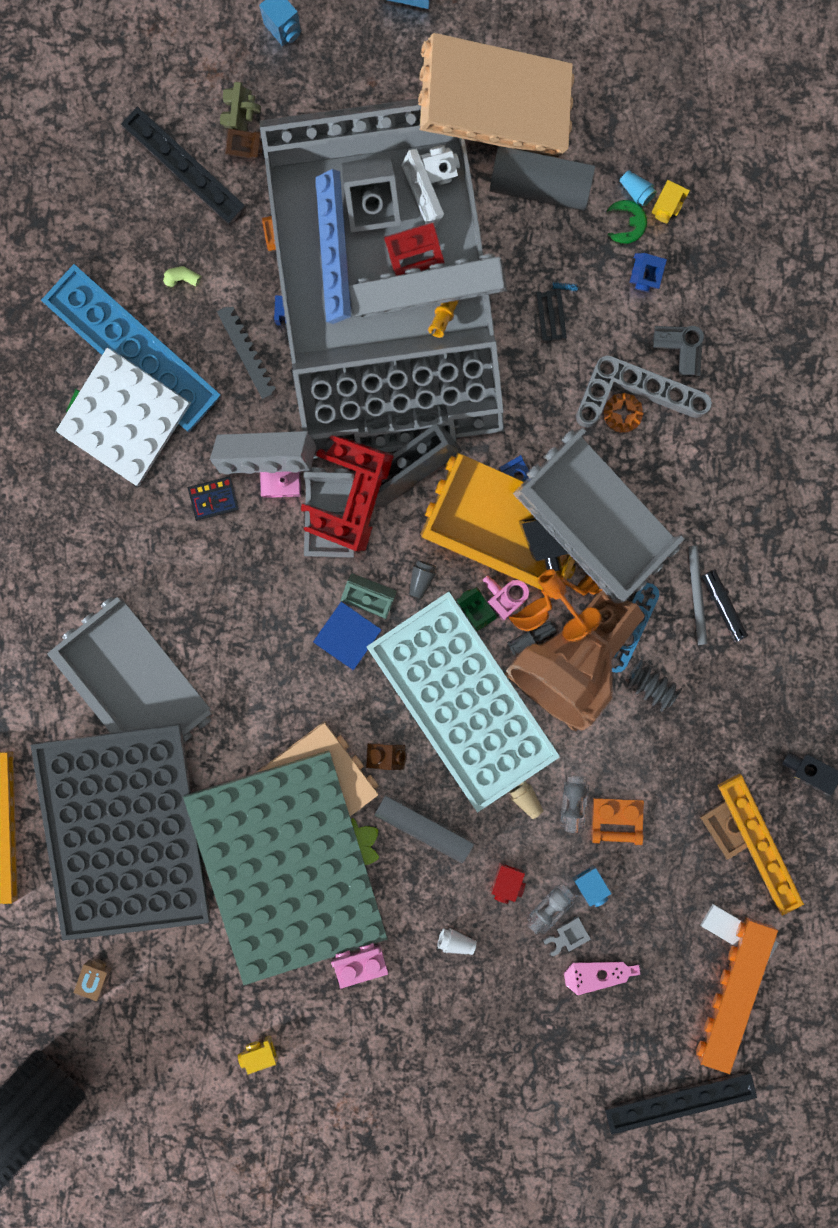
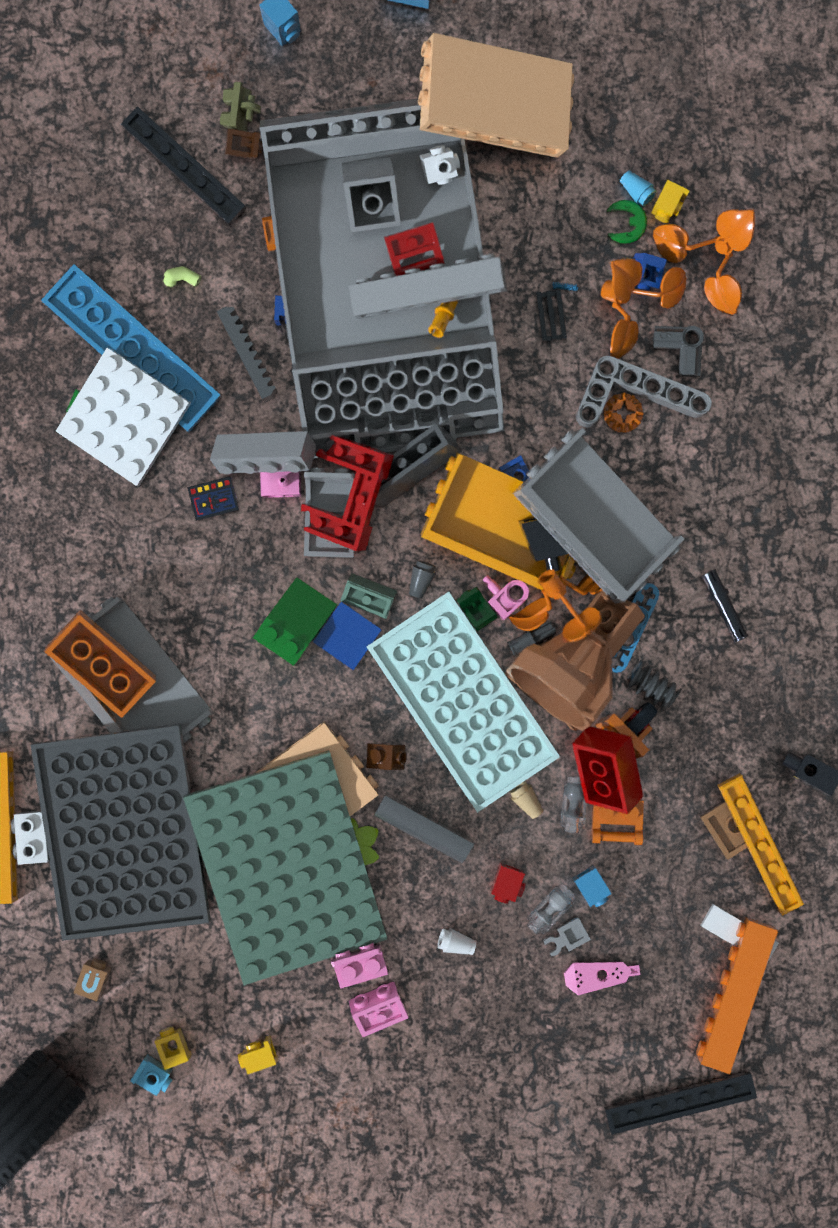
(30, 838): none -> white brick
(100, 664): none -> orange brick
(148, 1067): none -> medium azure brick
(172, 1056): none -> yellow brick
(295, 621): none -> green slope
(333, 246): medium blue plate -> none
(377, 1009): none -> bright pink bracket
(422, 188): white tile -> none
(542, 178): dark grey brick -> none
(608, 769): none -> red brick
(625, 276): none -> orange plant
(632, 723): none -> plate
(697, 595): light grey bar -> none
(735, 233): none -> orange plant

